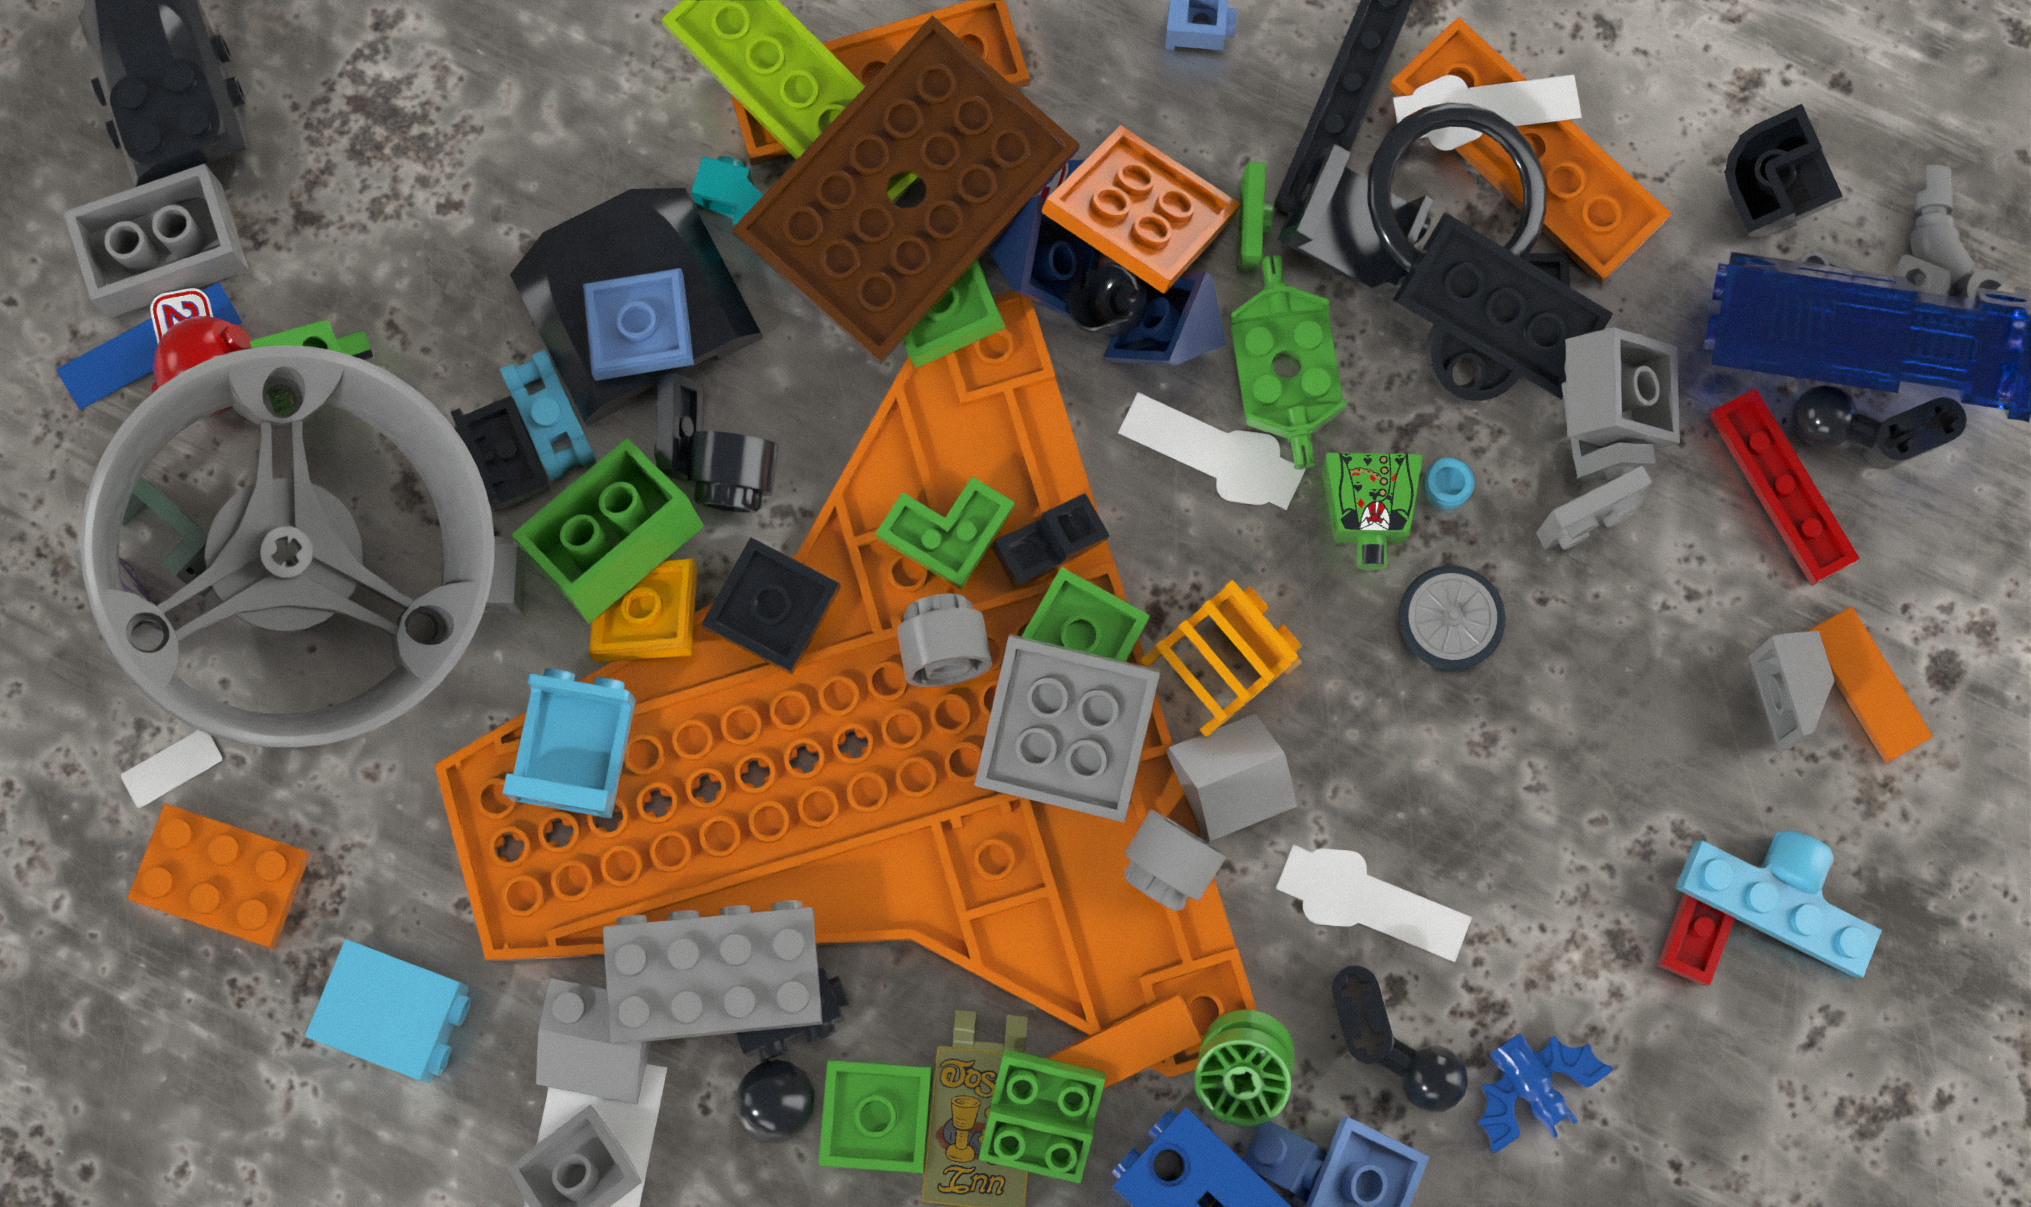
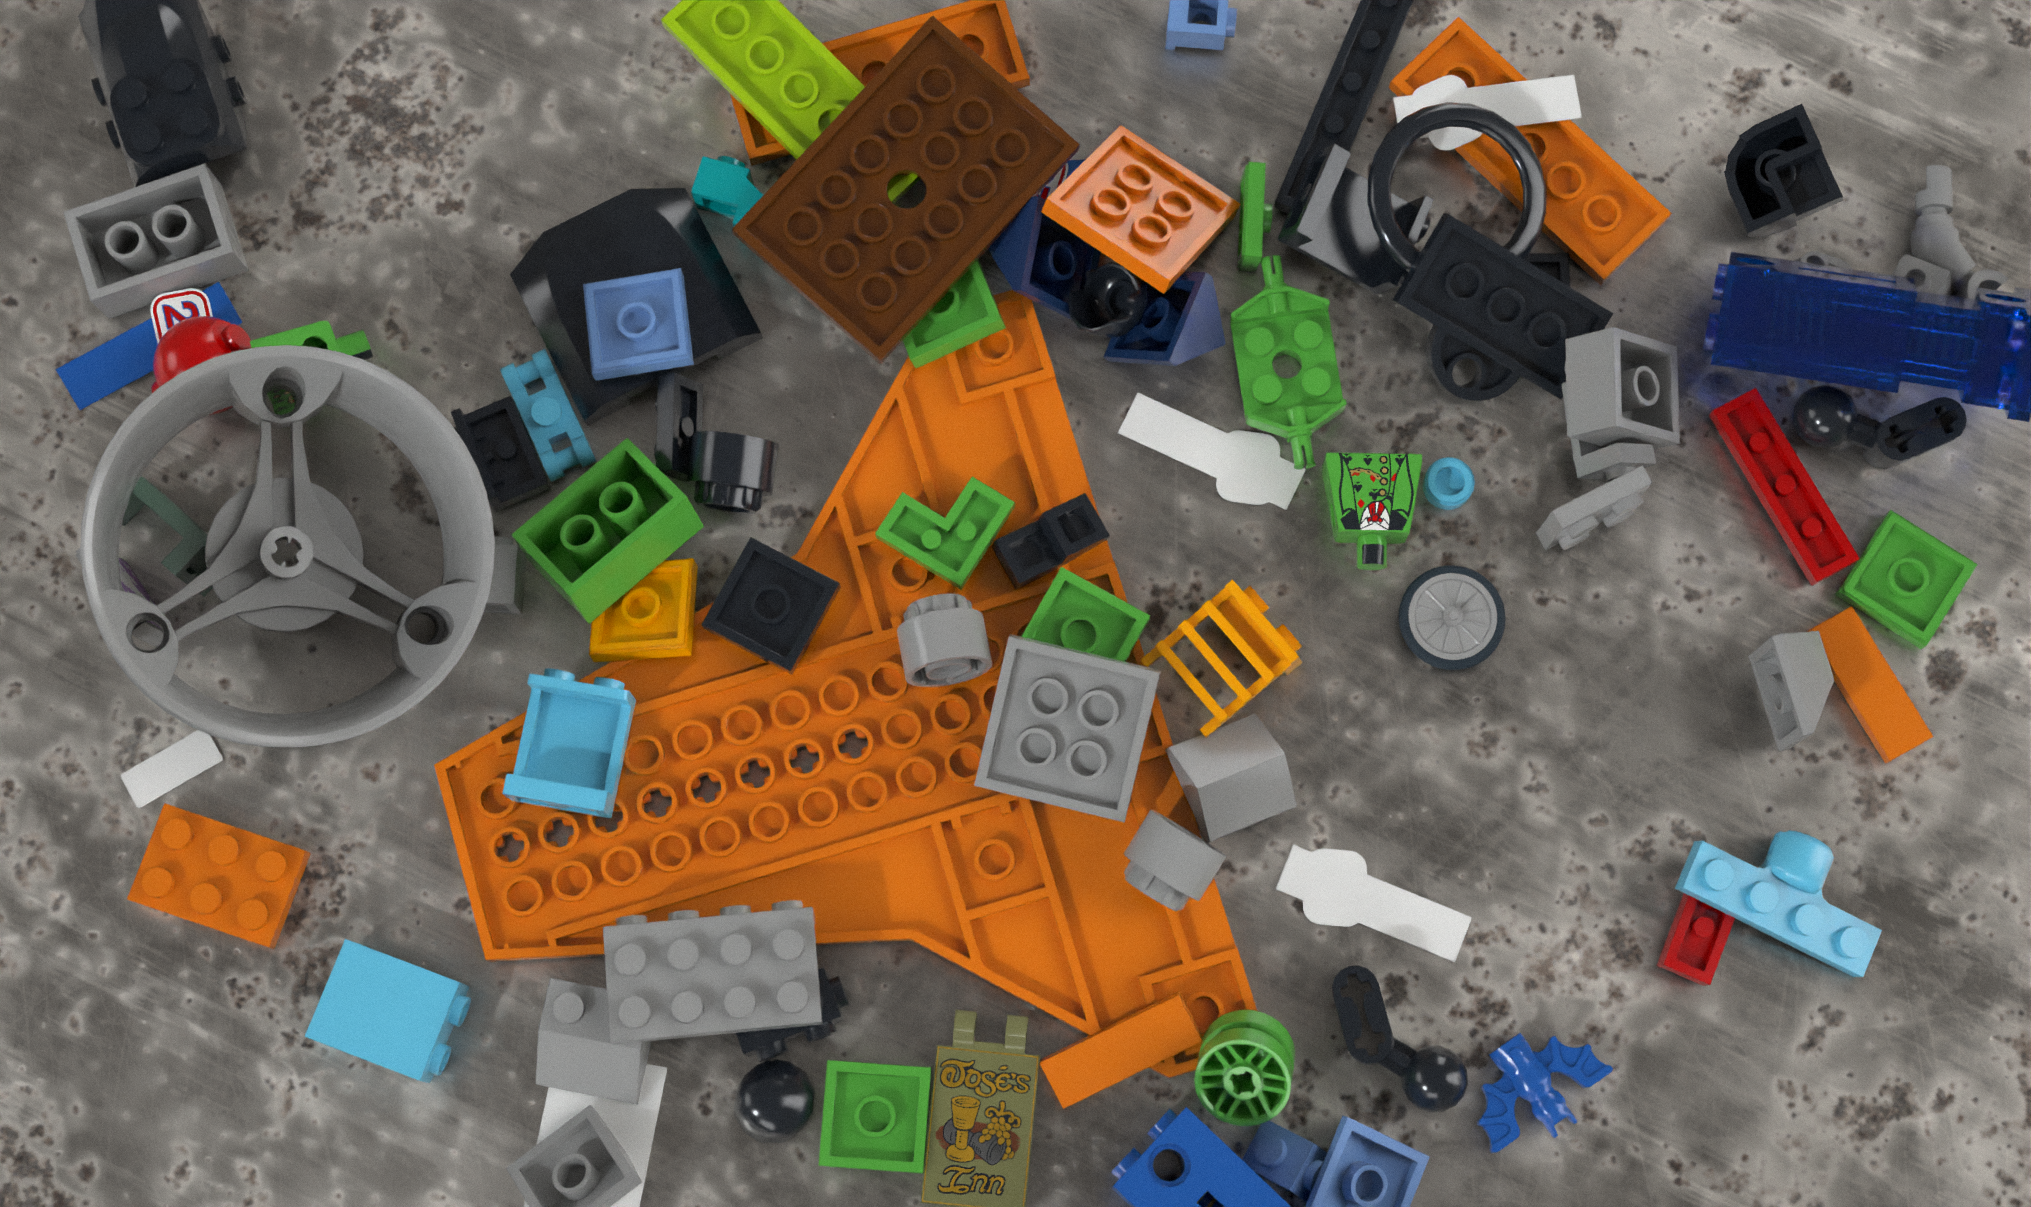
(1042, 1116): bright green slope -> none
(1906, 579): none -> bright green tile

